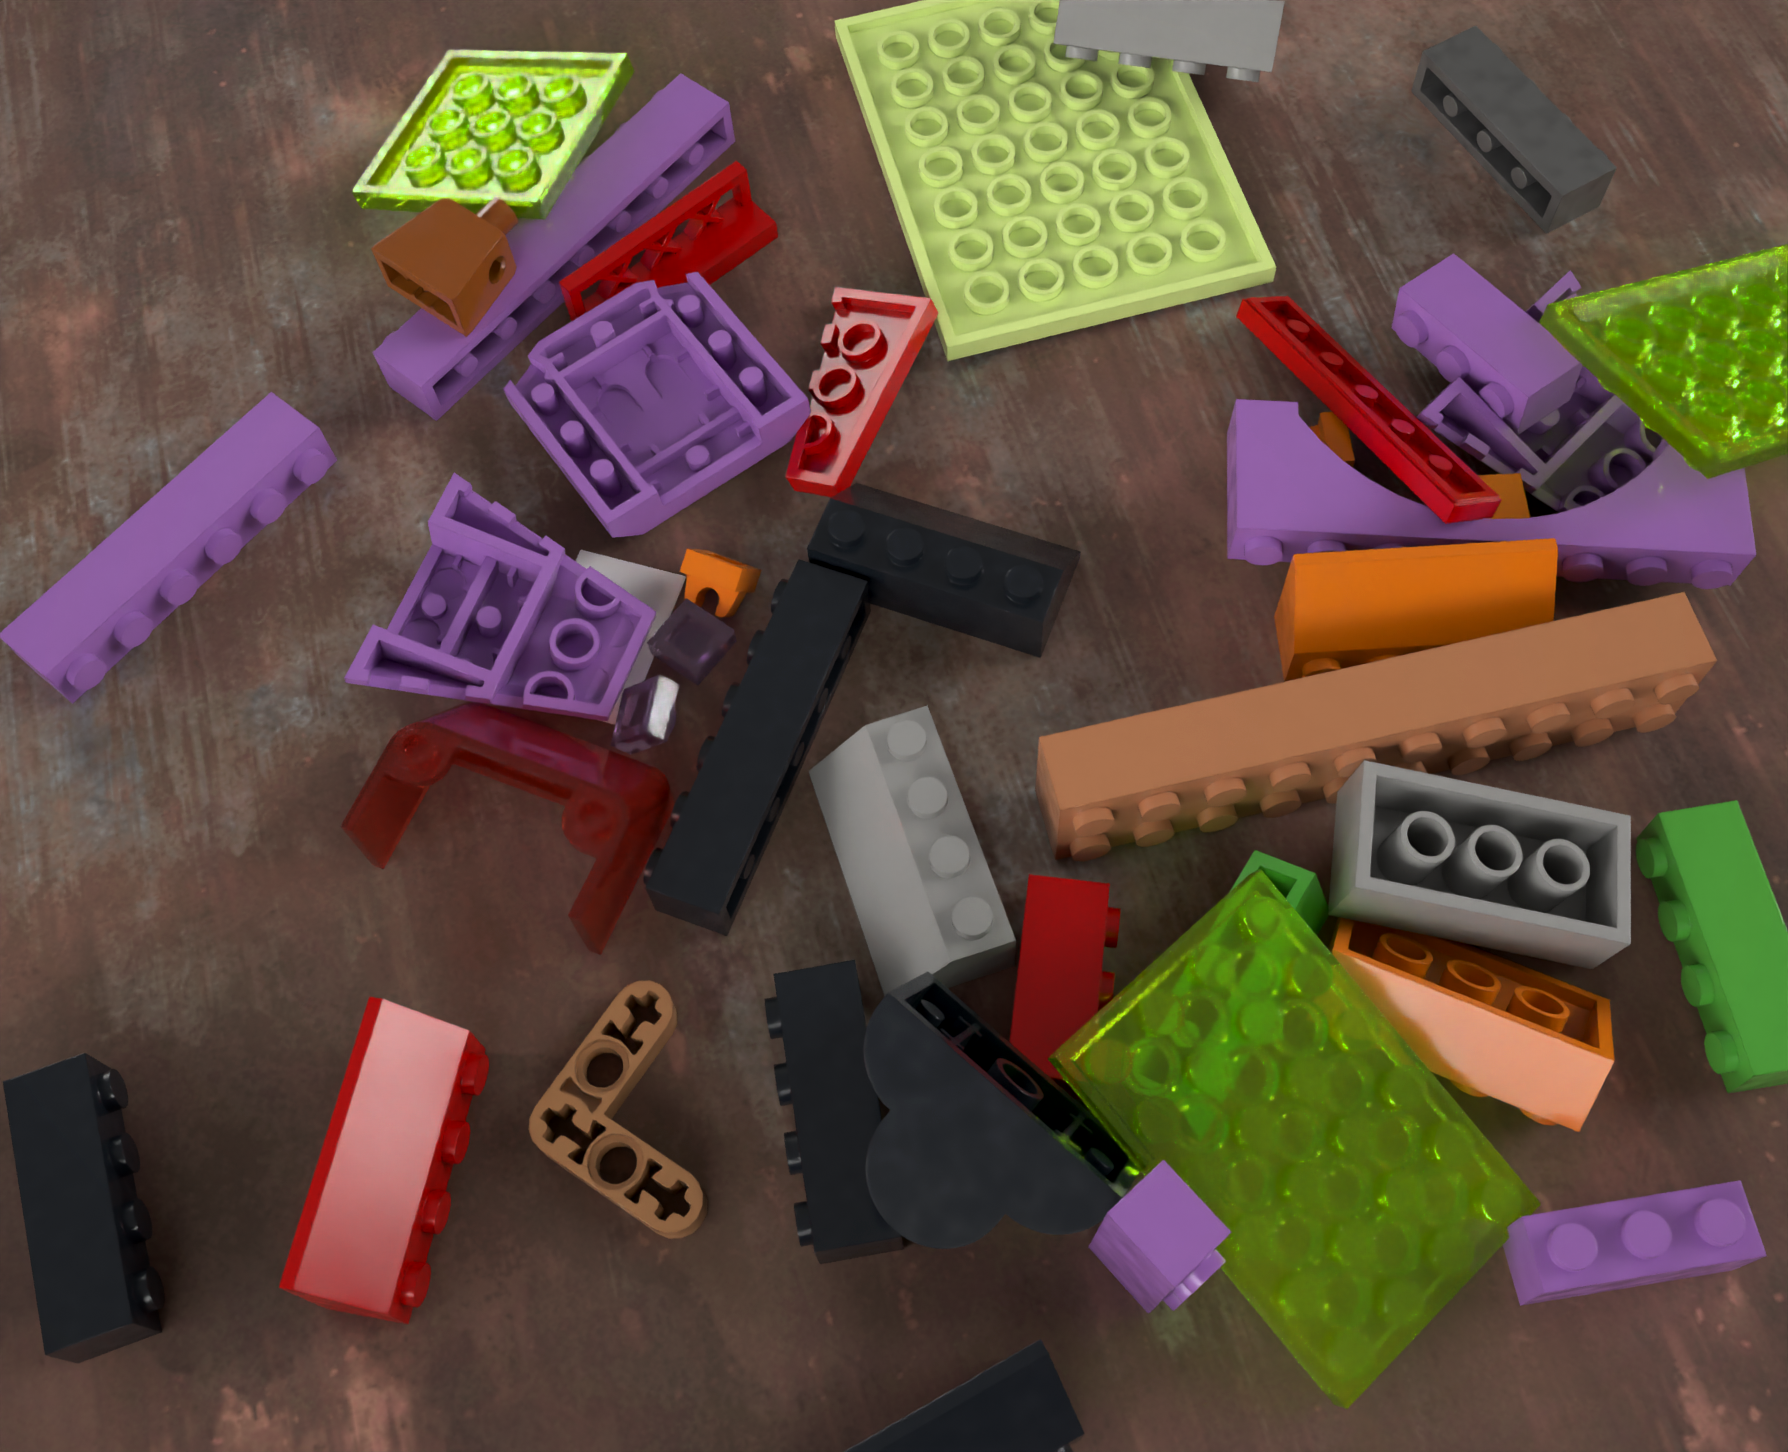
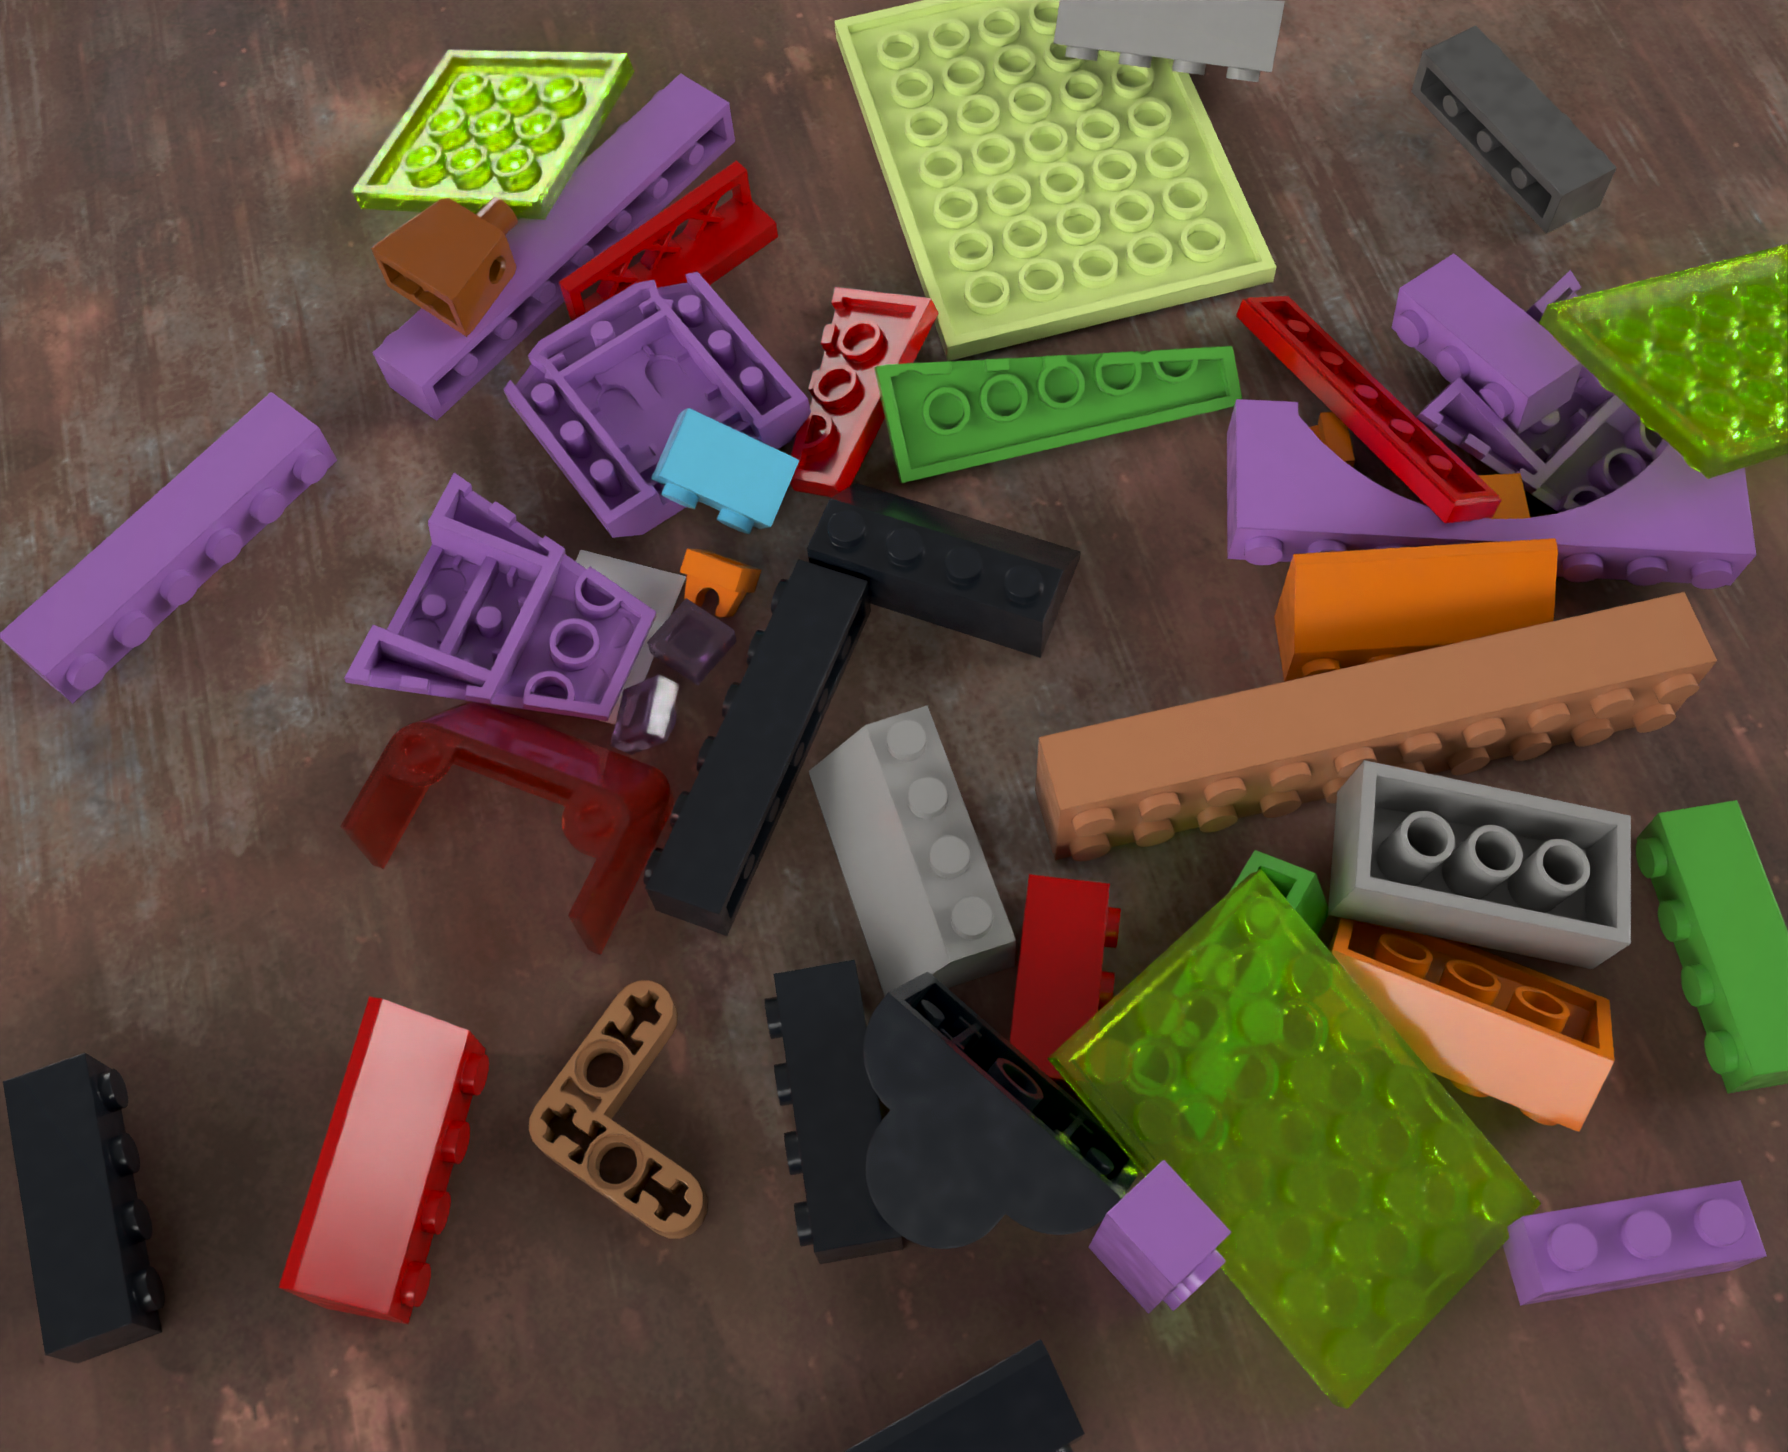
(723, 471): none -> medium azure brick
(1005, 408): none -> bright green wing

